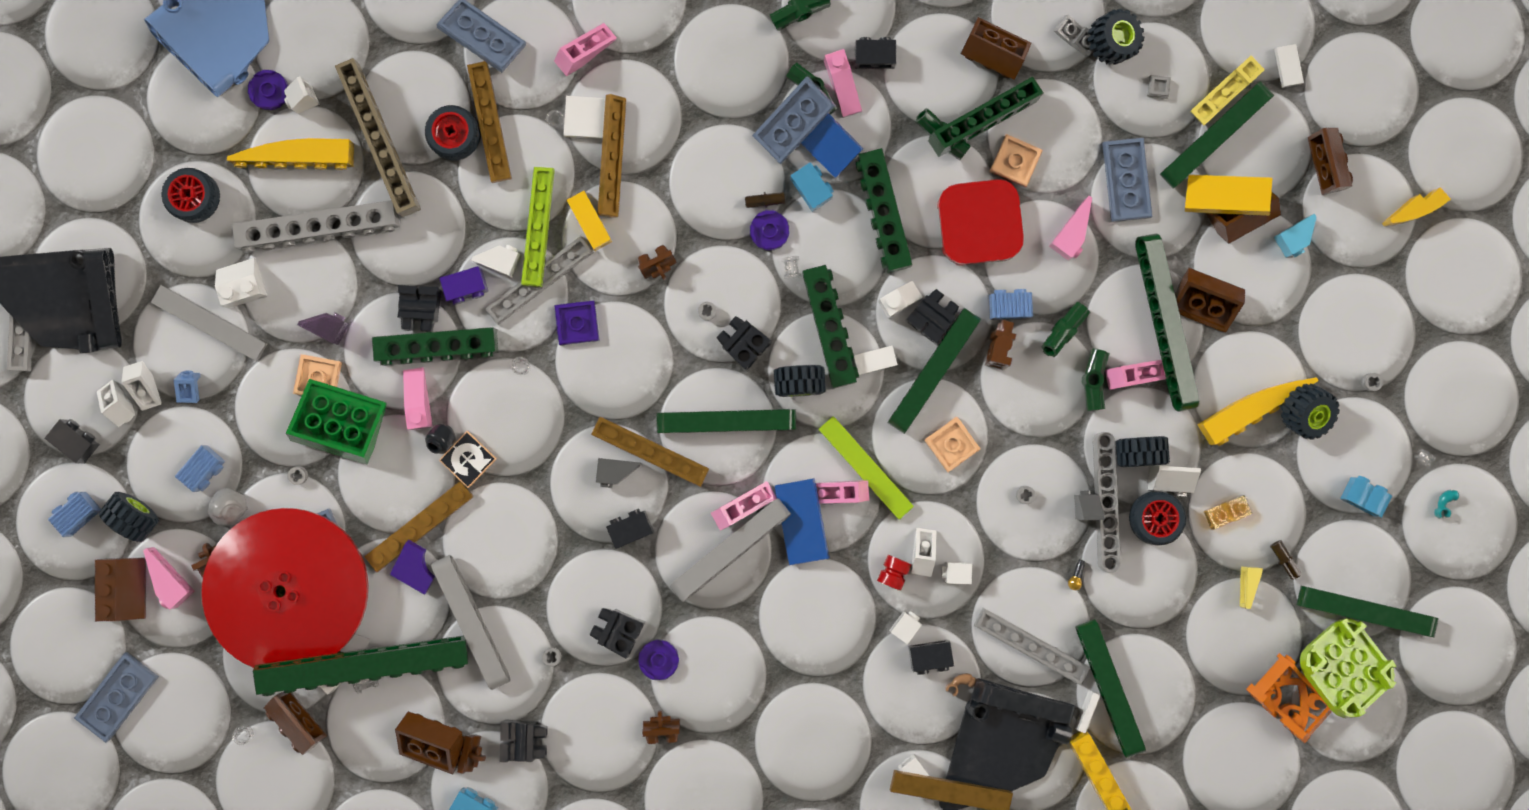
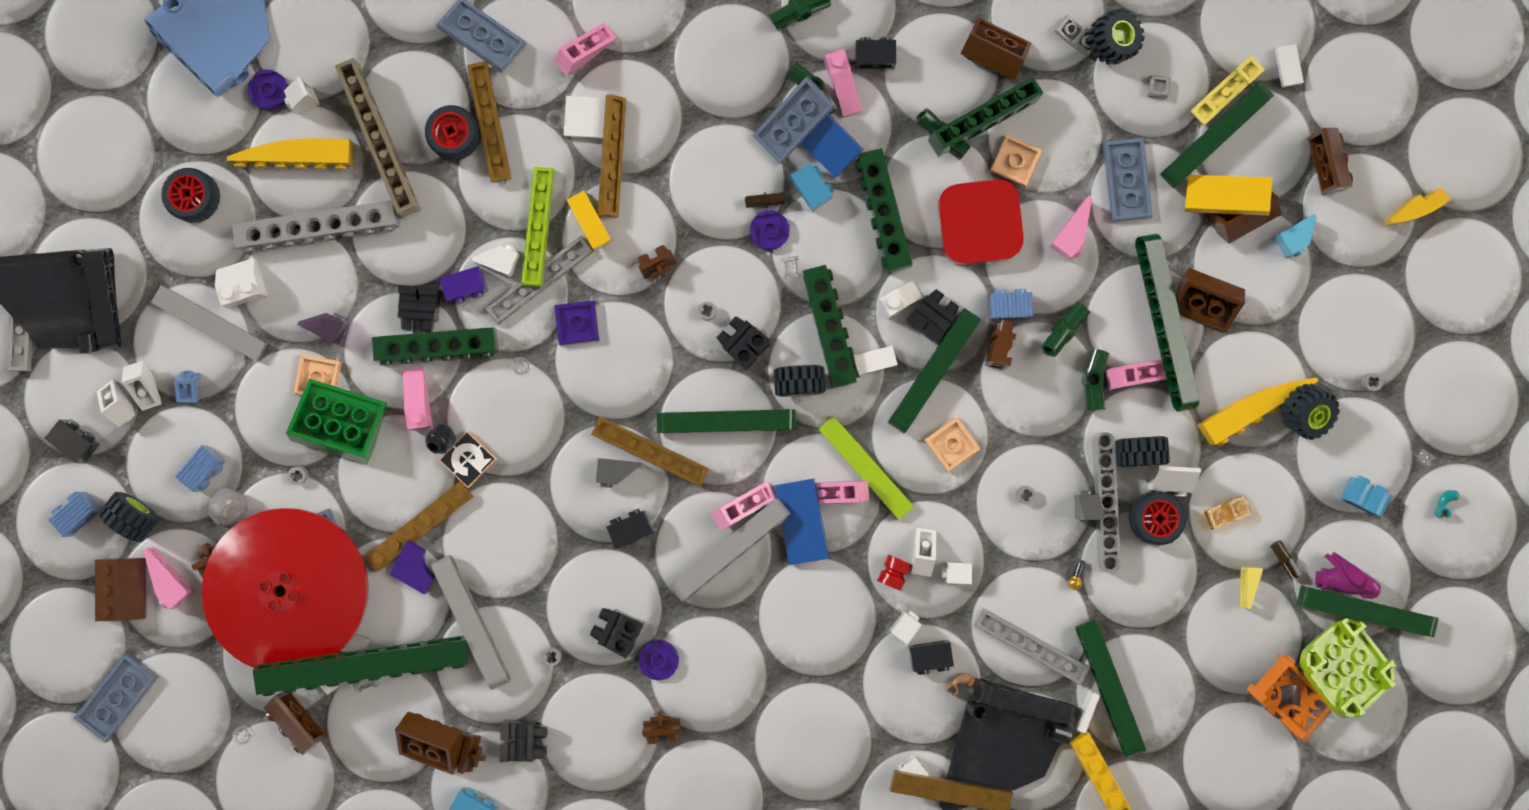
(1346, 578): none -> magenta animal

